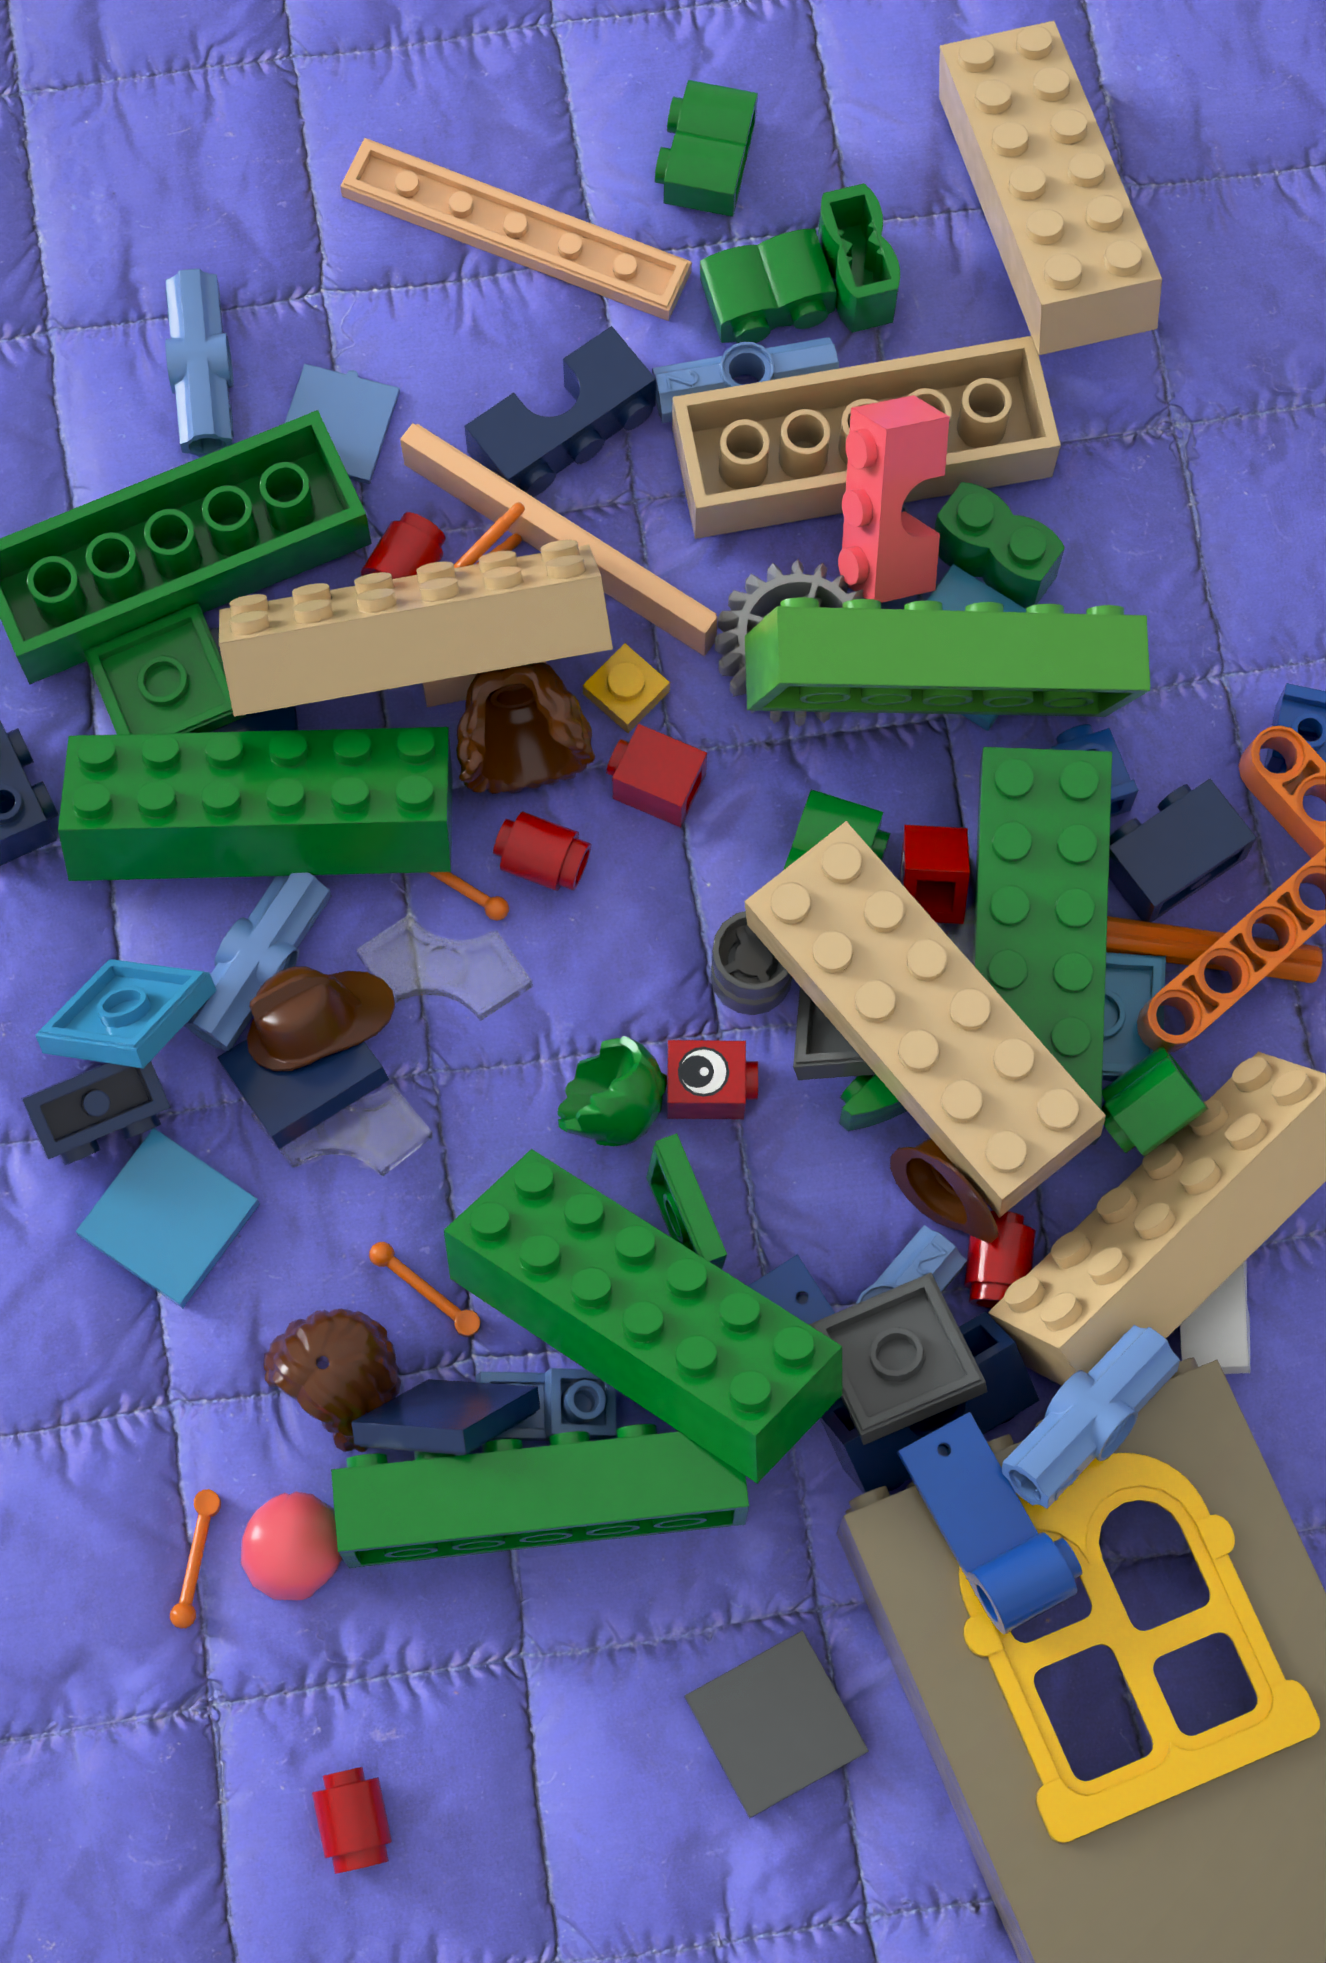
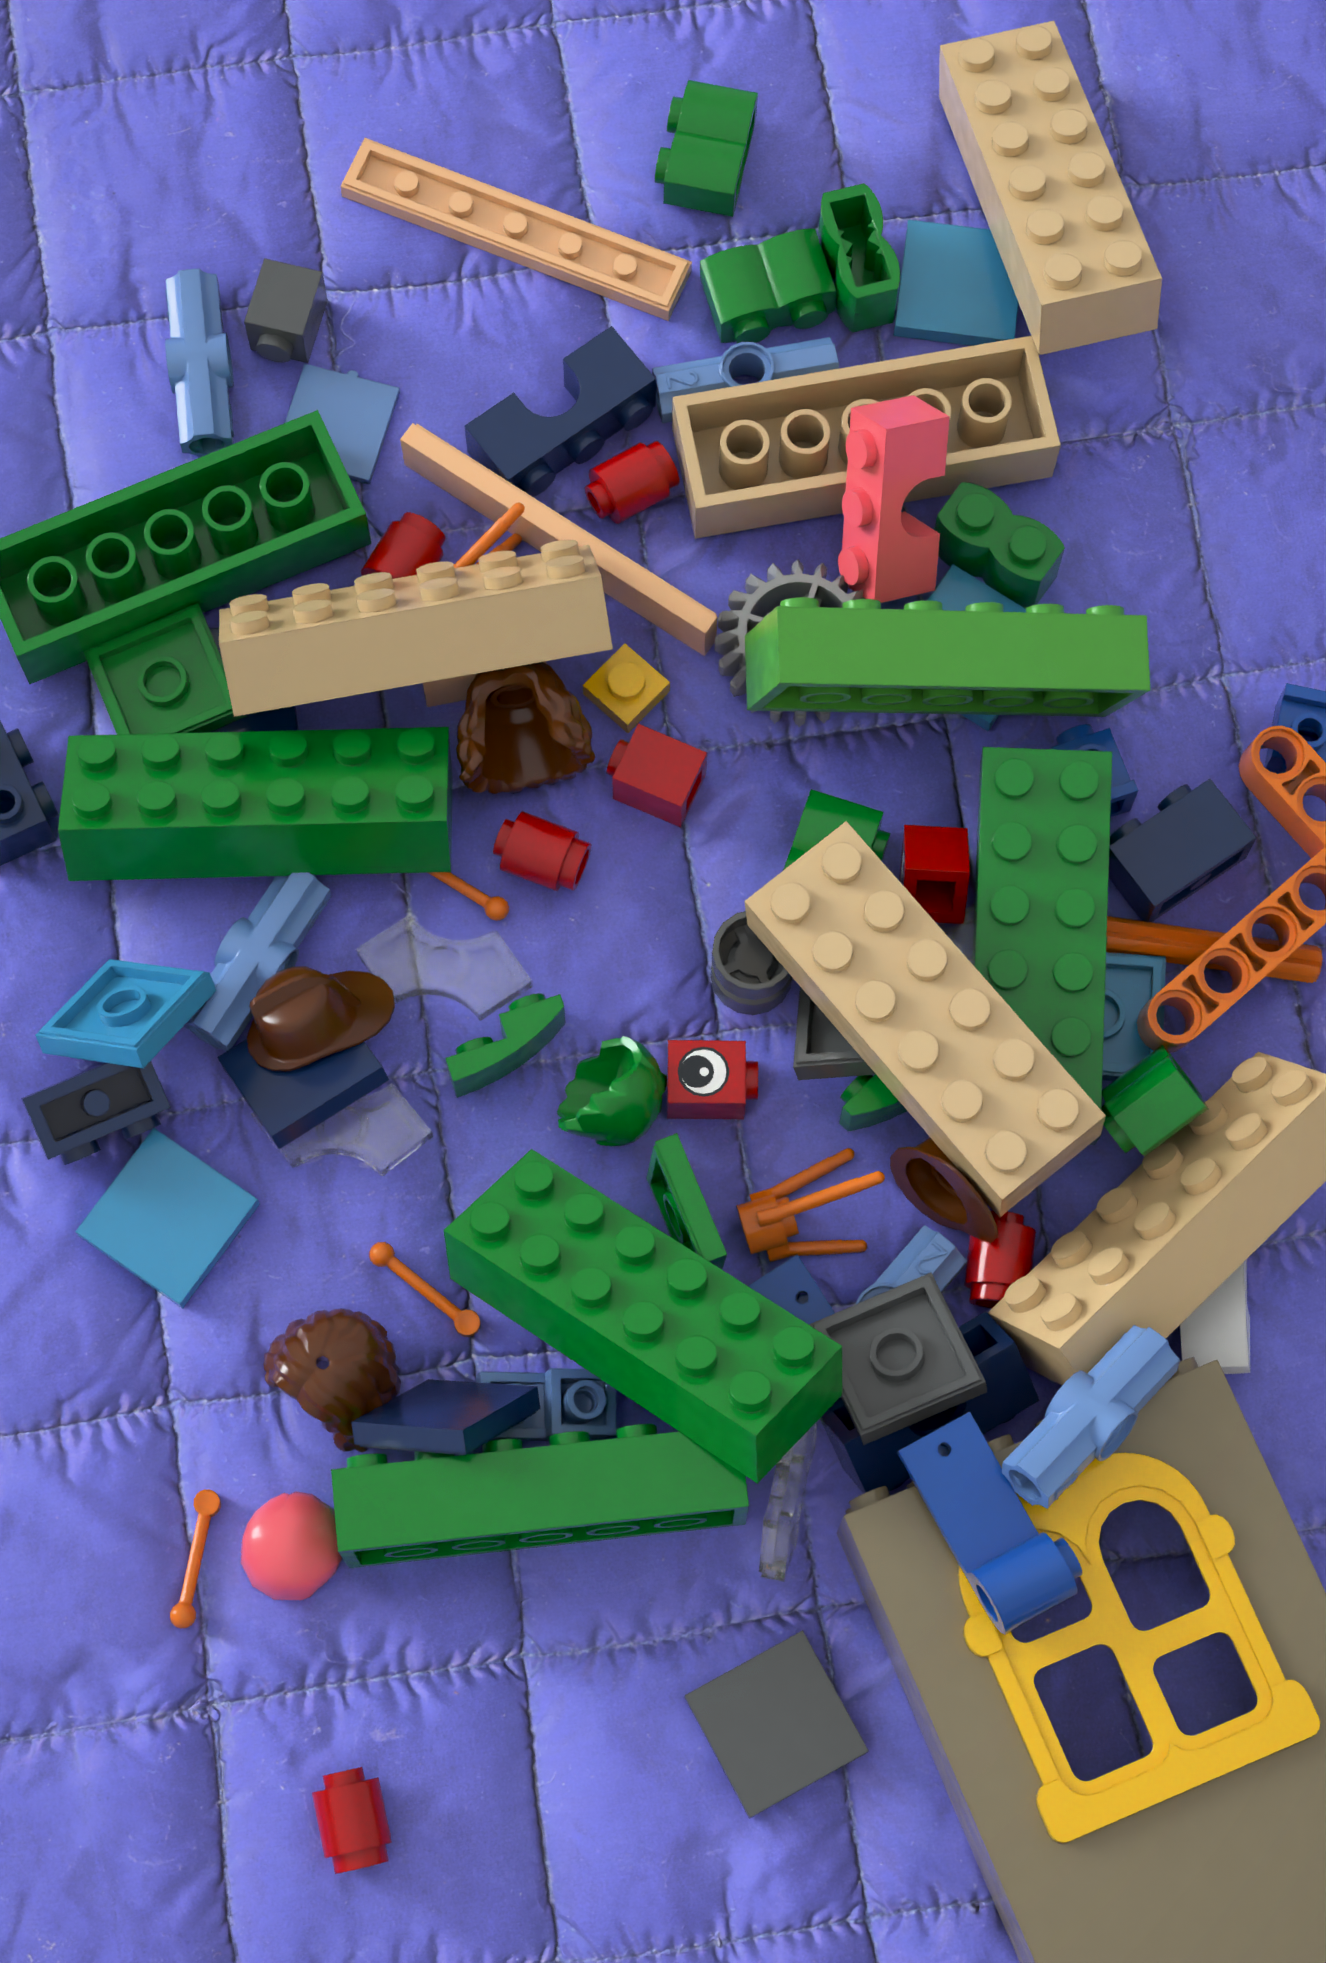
(285, 311): none -> dark grey brick
(525, 1030): none -> green slope
(631, 481): none -> red brick
(771, 1218): none -> orange plant
(785, 1508): none -> clear tile
(954, 286): none -> dark azure tile

